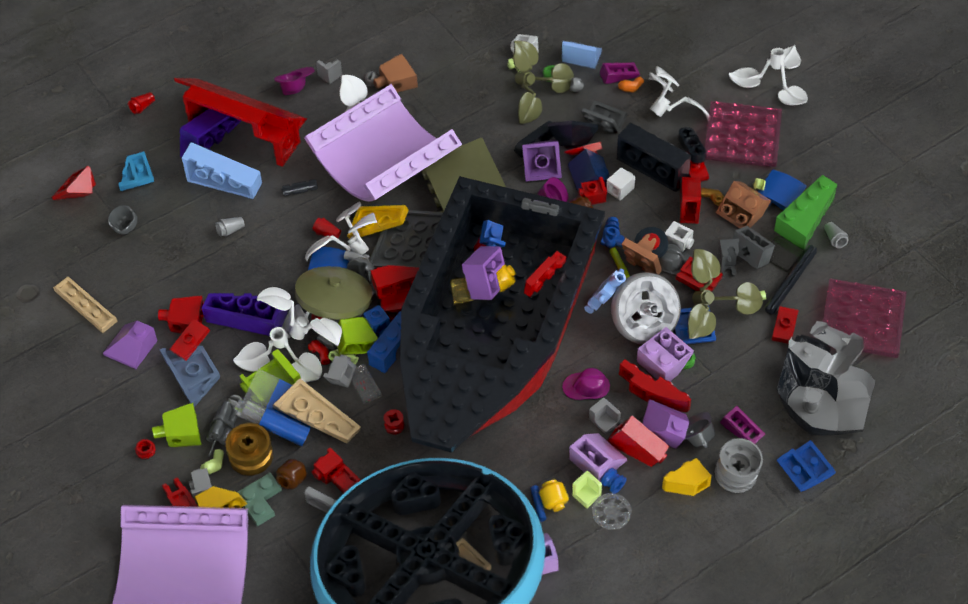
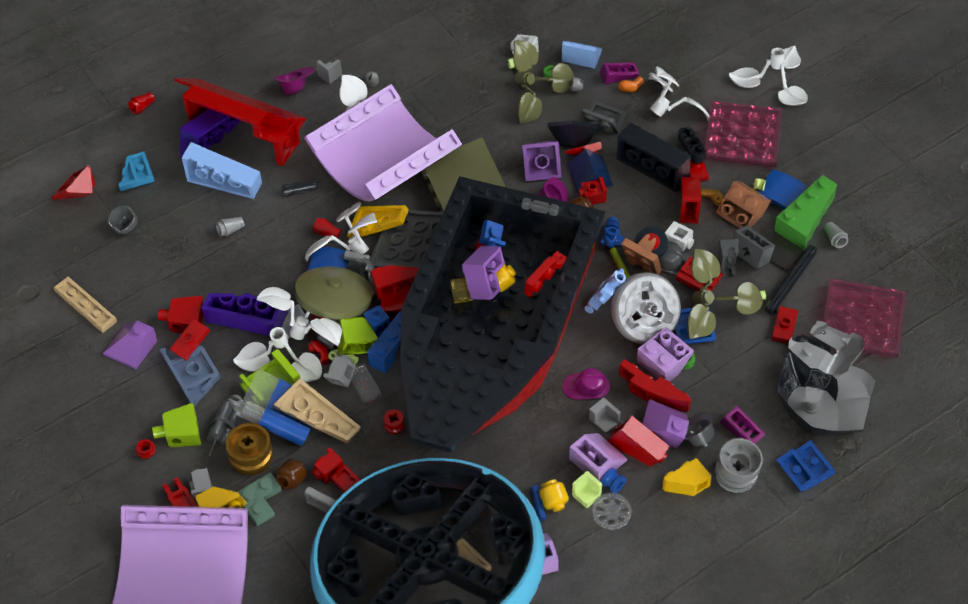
(214, 464): yellowish green arm -> none
(398, 73): nougat torso -> none
(539, 135): black beam -> none
(620, 183): white brick -> none

